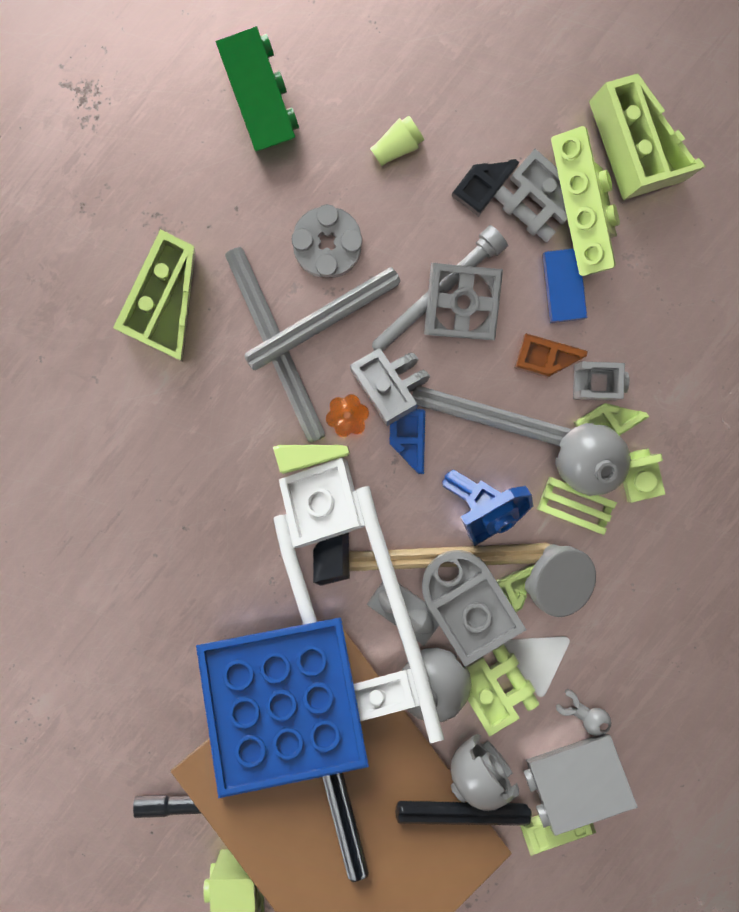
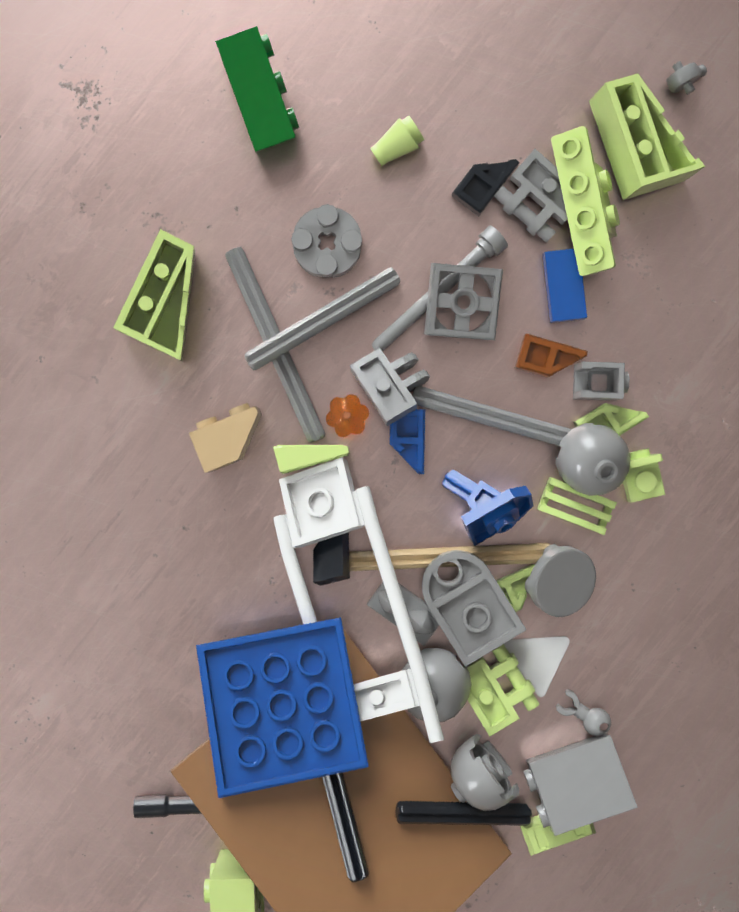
(225, 440): none -> tan slope
(685, 77): none -> light grey piece

